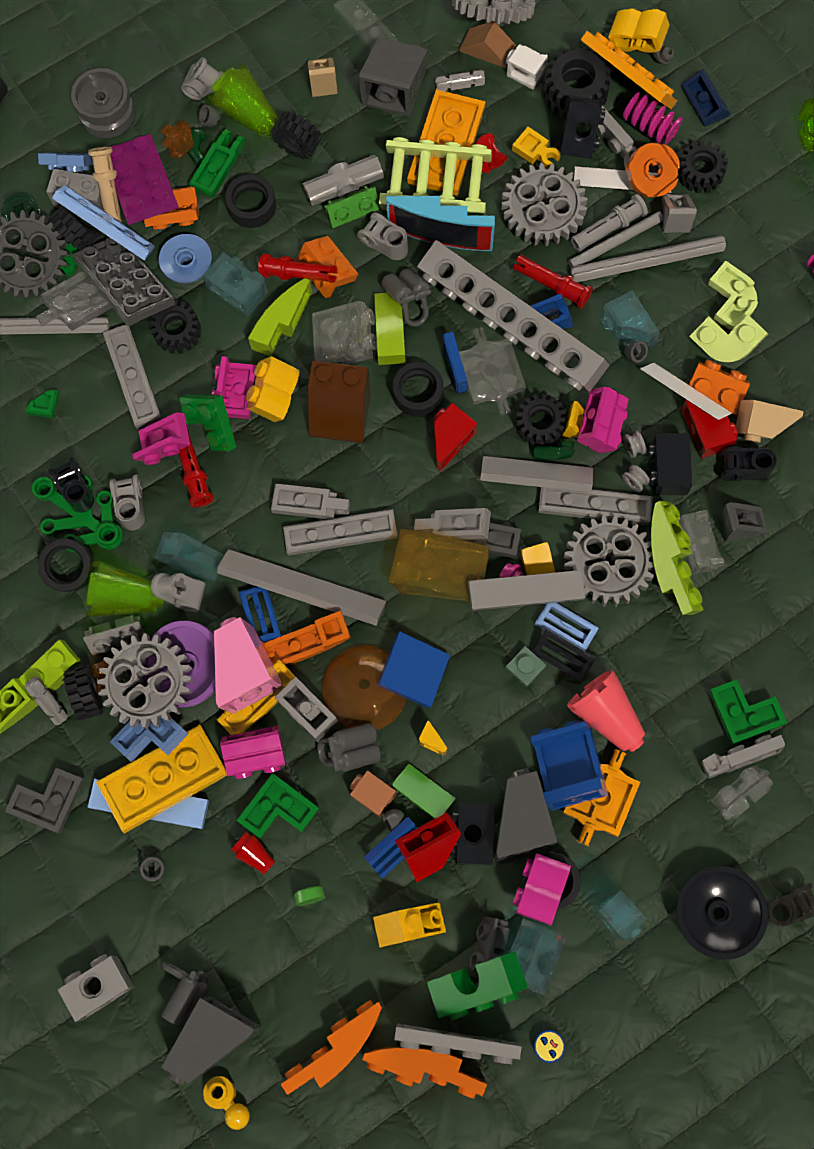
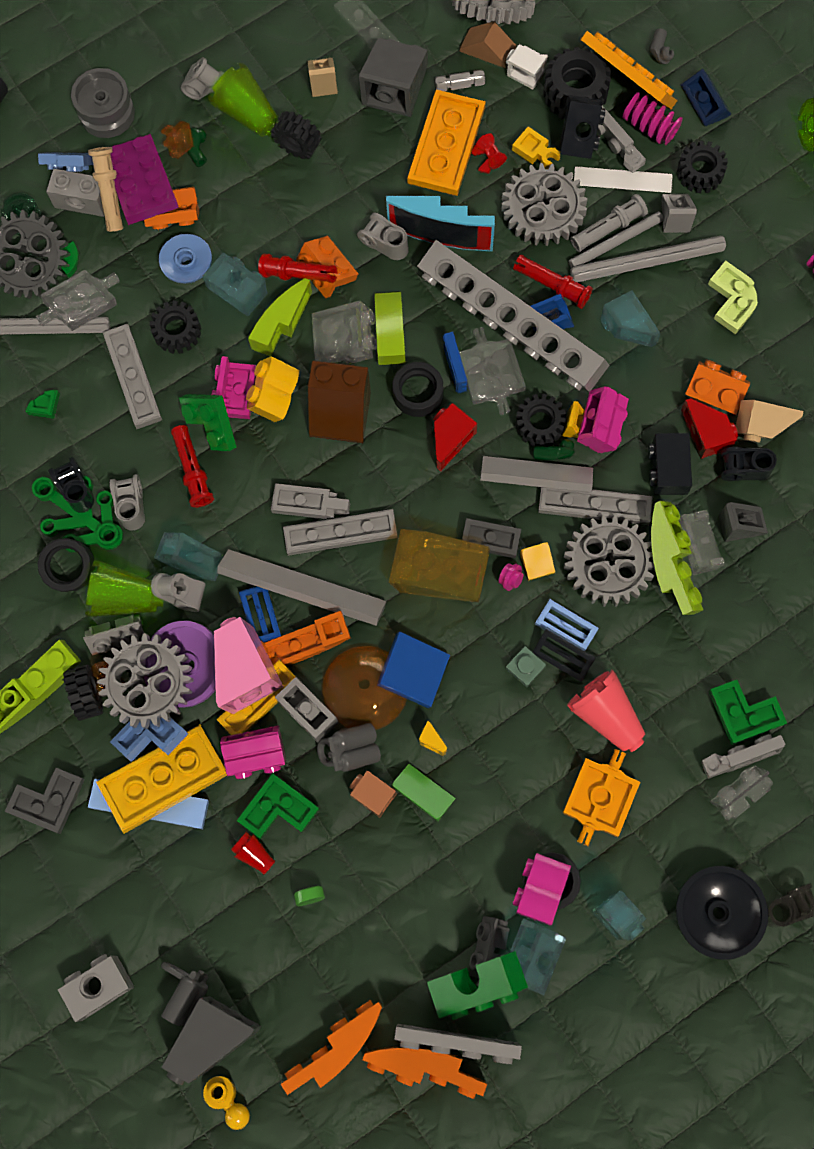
(46, 700): light grey axle -> none
(74, 228): black tyre -> none
(103, 222): light blue tile -> none
(123, 280): dark grey tile -> none
(158, 869): dark grey hinge -> none
(162, 439): dark pink bracket -> none
(209, 116): dark grey hinge -> none
(217, 164): green hinge -> none
(249, 183): black tyre -> none
(343, 180): light grey piece -> none
(357, 205): bright green hinge -> none
(386, 854): blue tile -> none
(392, 819): dark grey hinge -> none
(408, 288): dark grey piece -> none
(409, 924): yellow slope -> none
(429, 846): red slope -> none
(450, 151): yellowish green fence -> none
(457, 523): light grey hinge -> none
(481, 817): black brick -> none
(524, 817): dark grey slope -> none
(526, 590): light grey tile -> none
(549, 1046): light yellow tile -> none
(569, 765): blue panel -> none
(634, 444): light grey bush -> none
(636, 478): light grey bush -> none
(638, 169): orange plate -> none
(639, 30): yellow brick -> none
(639, 348): dark grey hinge -> none
(686, 391): white sticker -> none
(730, 346): yellowish green plate -> none

